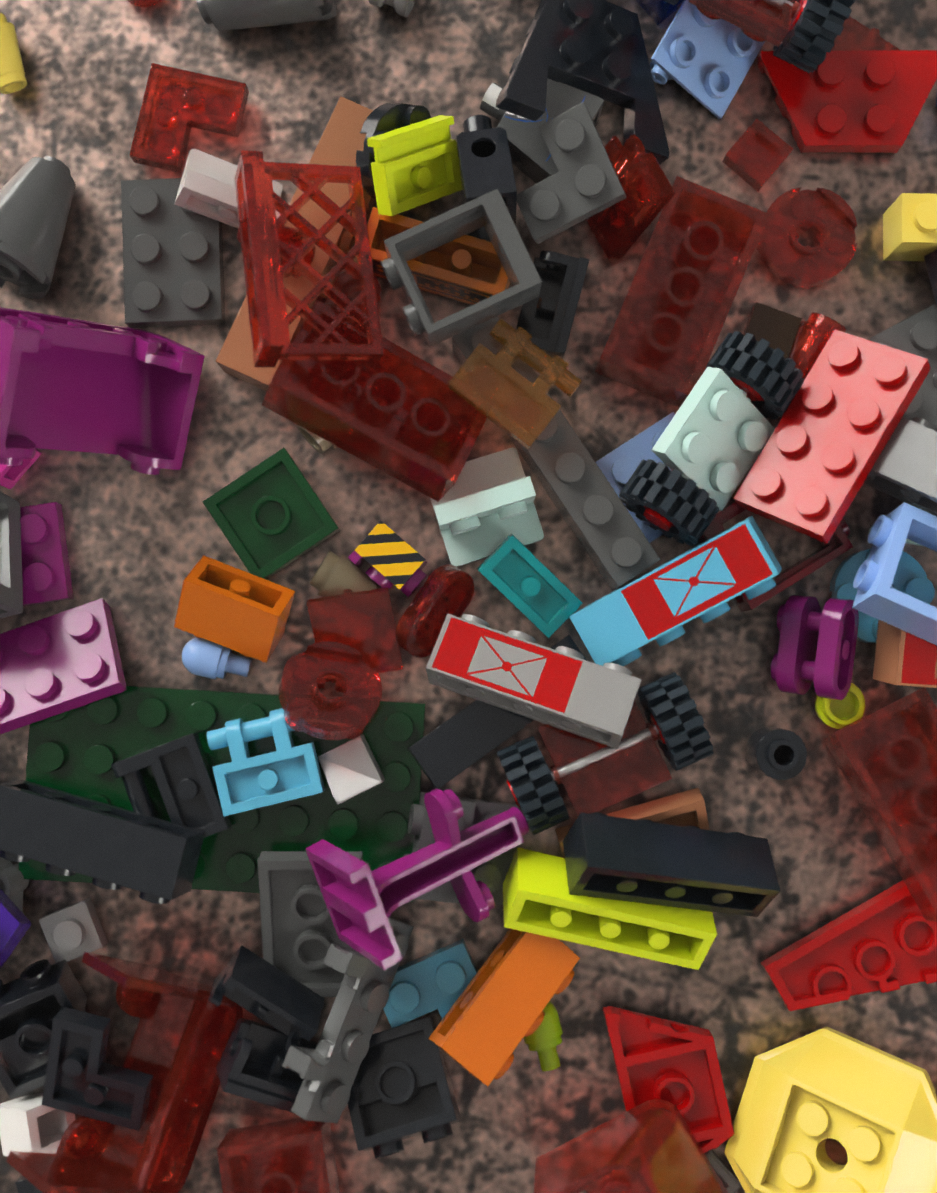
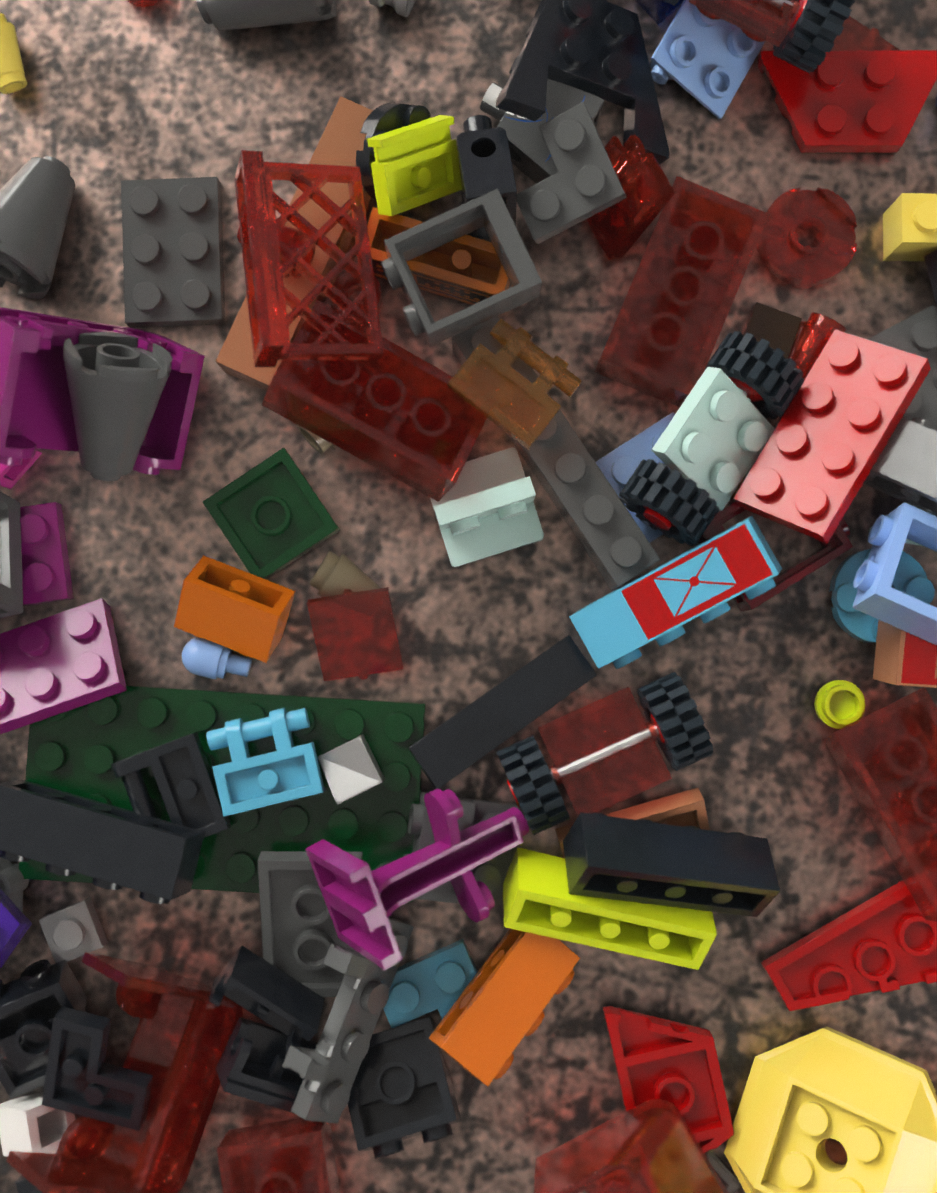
(113, 398): none -> dark grey cone
(174, 105): clear red plate -> none
(210, 188): white panel -> none
(327, 717): clear red plate -> none
(390, 560): brick -> none
(443, 593): clear red plate -> none
(529, 585): teal plate -> none
(533, 679): light grey brick -> none
(546, 1039): lime cylinder -> none
(553, 312): black hinge -> none
(757, 155): clear red tile -> none
(761, 751): black brick -> none
(816, 646): magenta brick -> none

